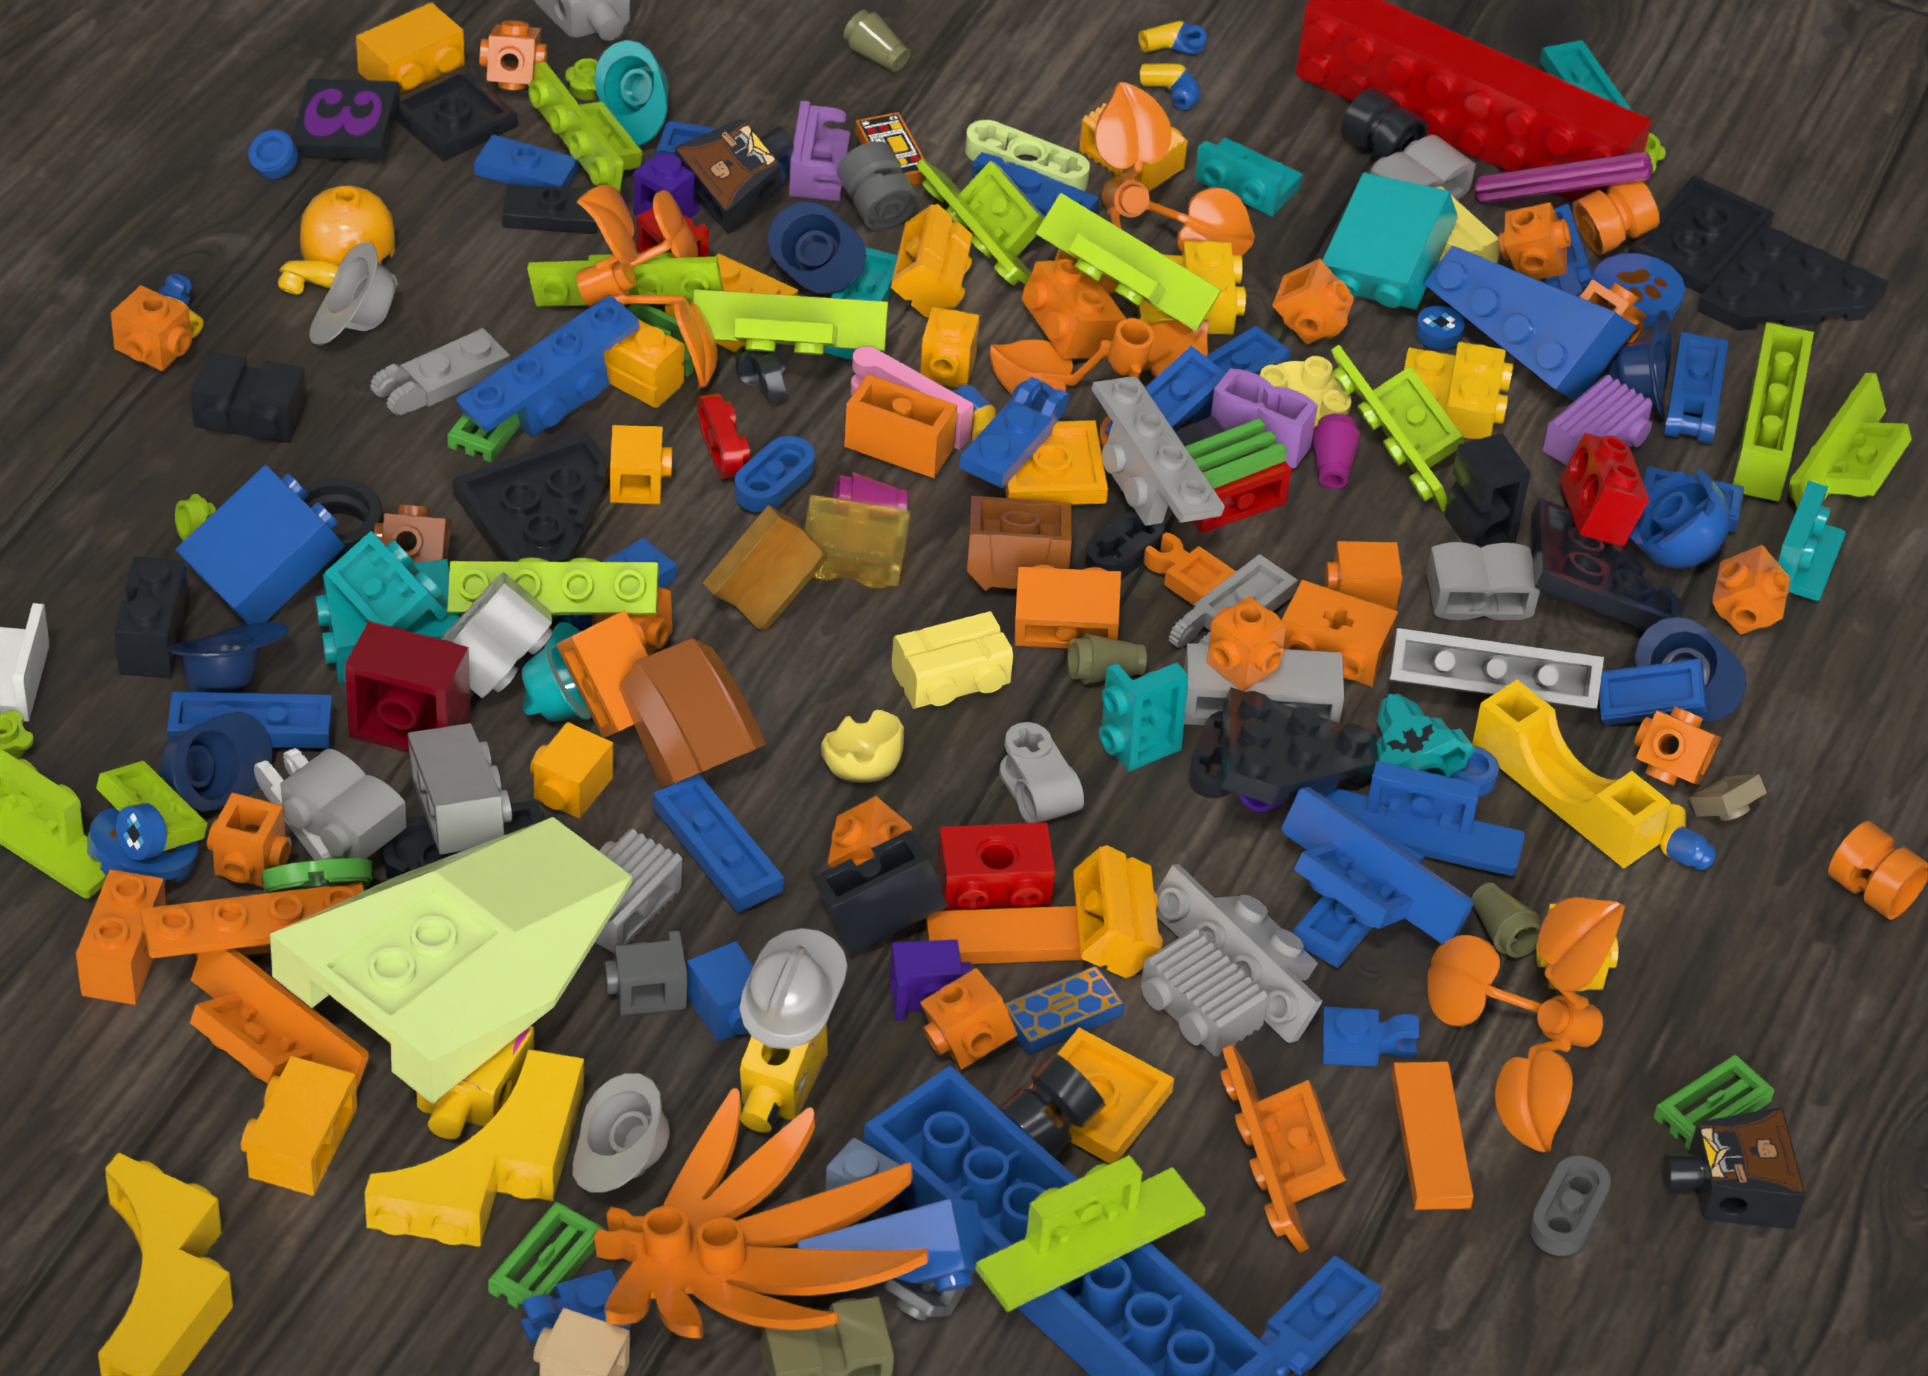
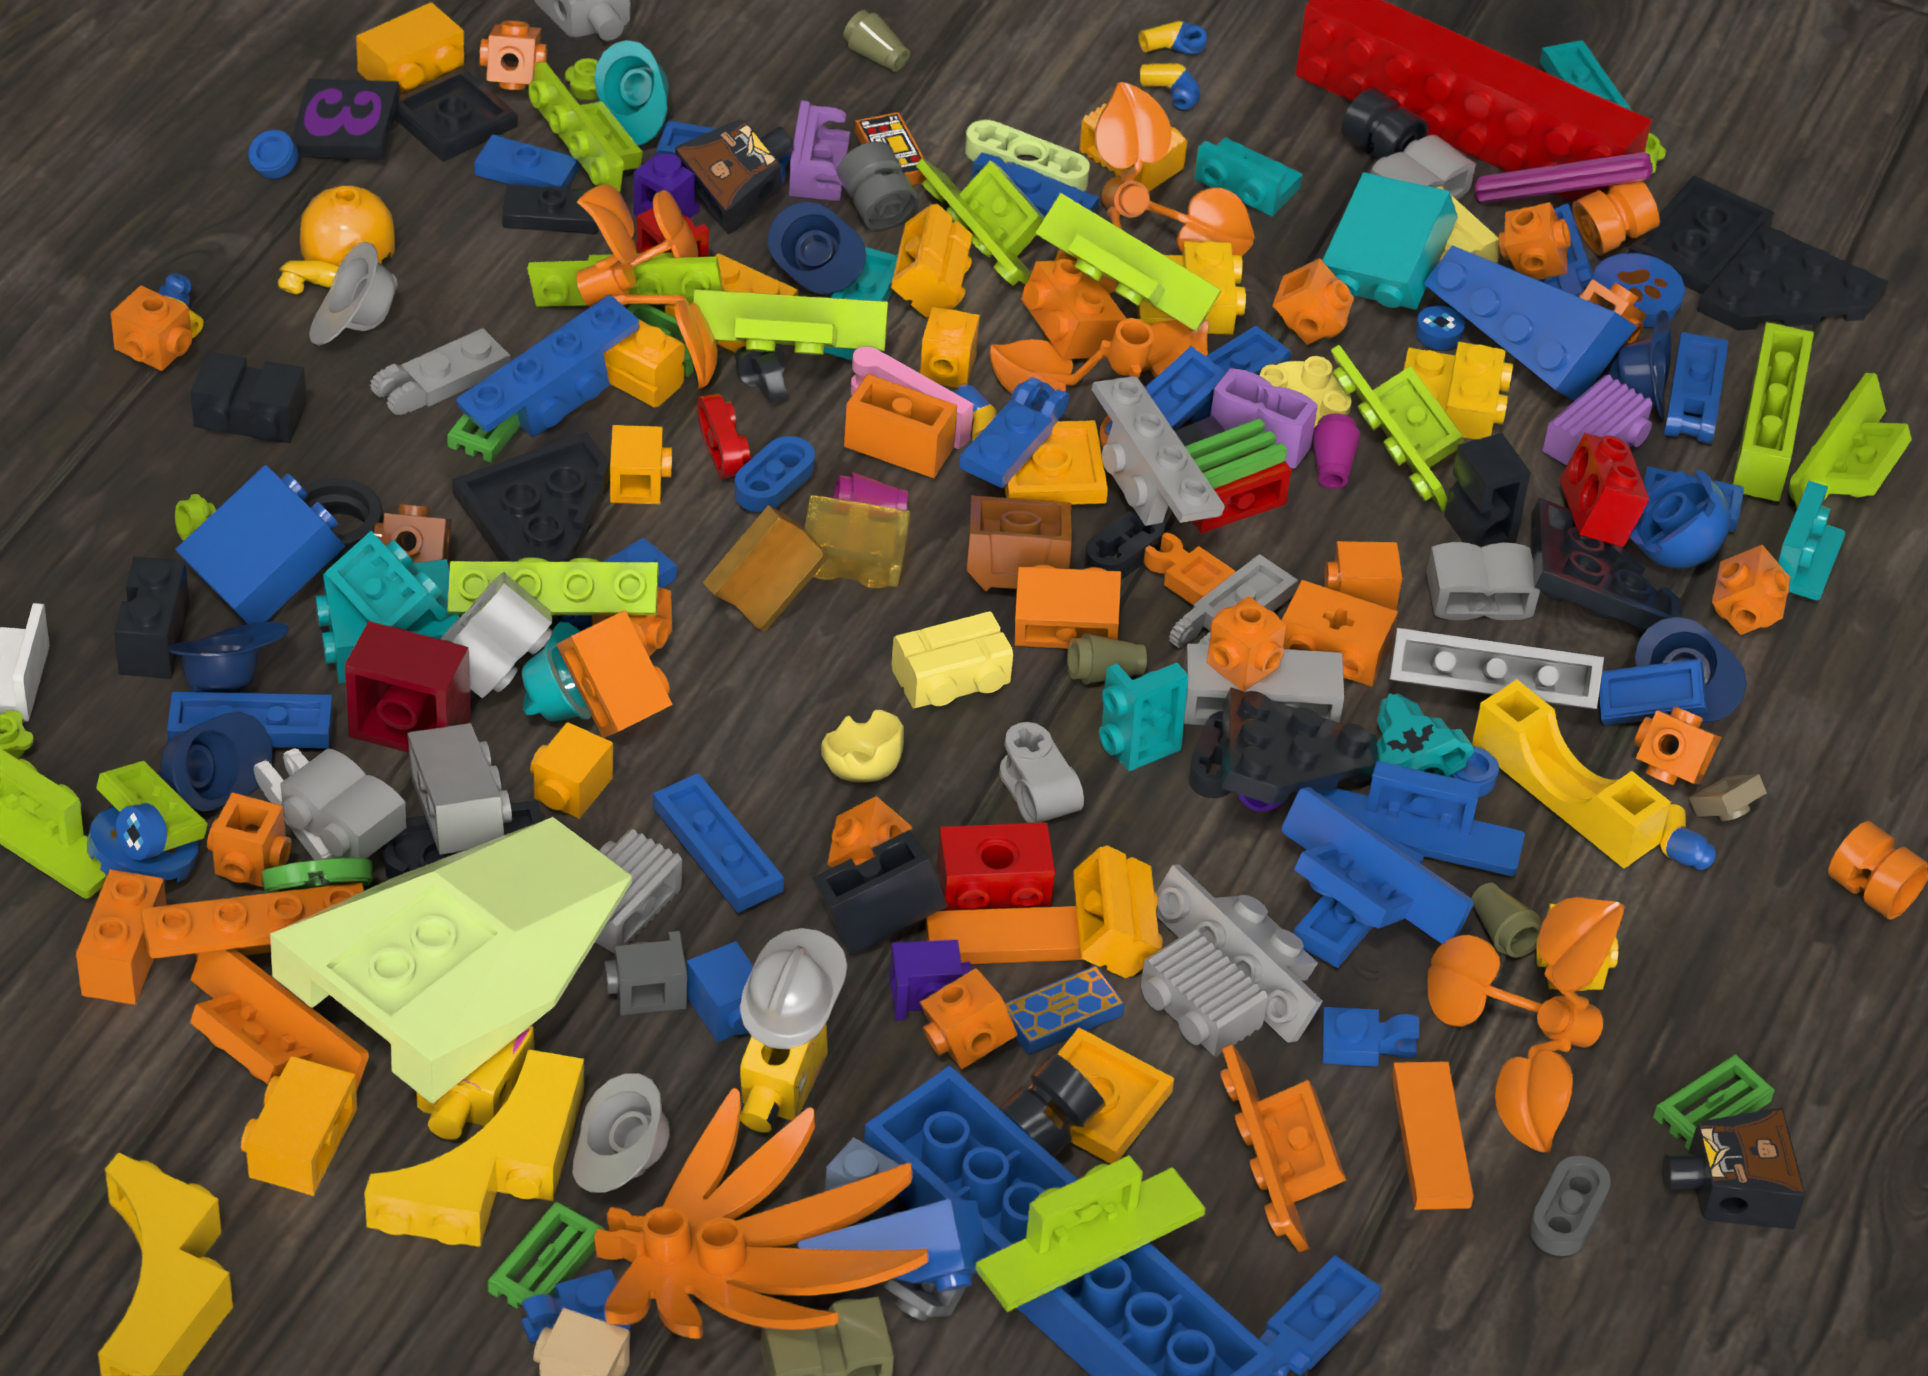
(688, 711): dark orange slope -> none

